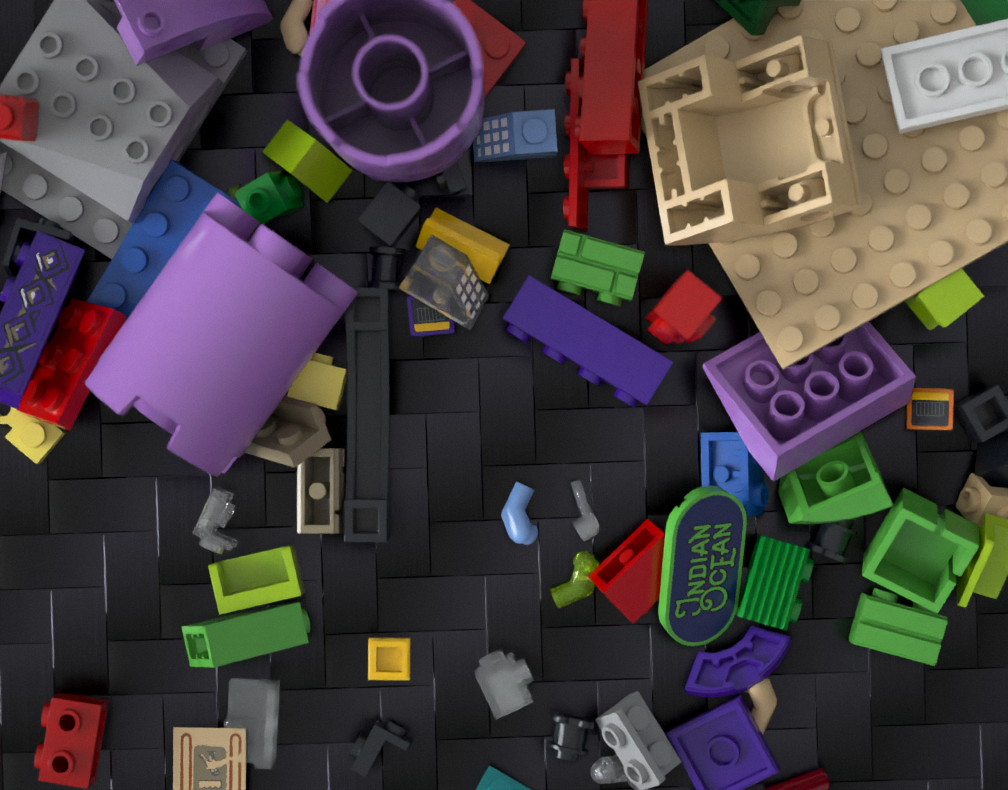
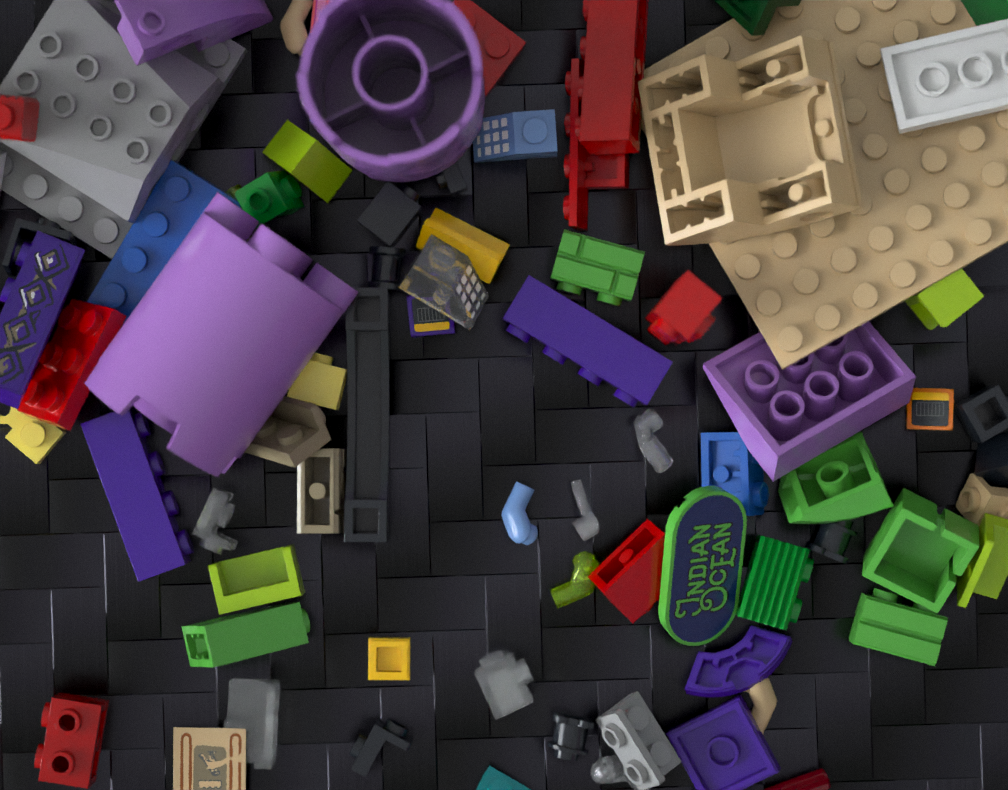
(137, 494): none -> dark purple brick
(649, 443): none -> clear arm

